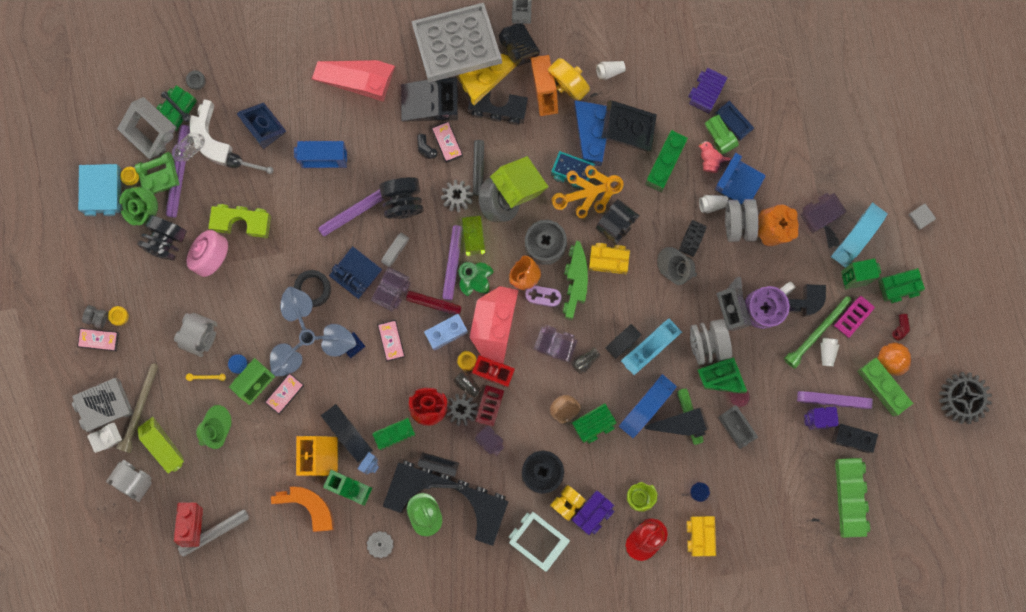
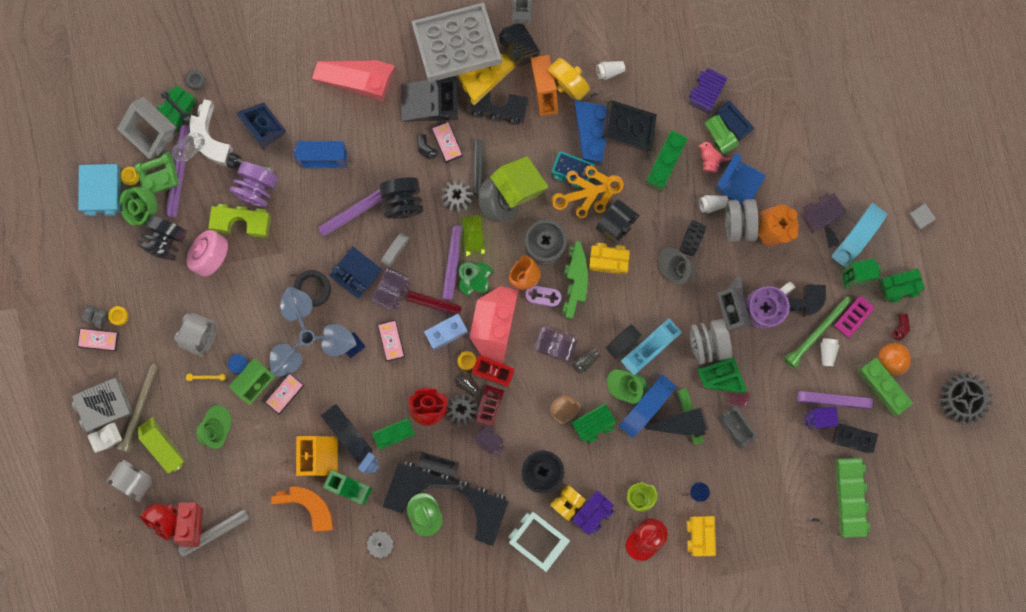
(161, 519): none -> red cylinder
(254, 184): none -> medium lavender wheel
(627, 386): none -> bright green piece

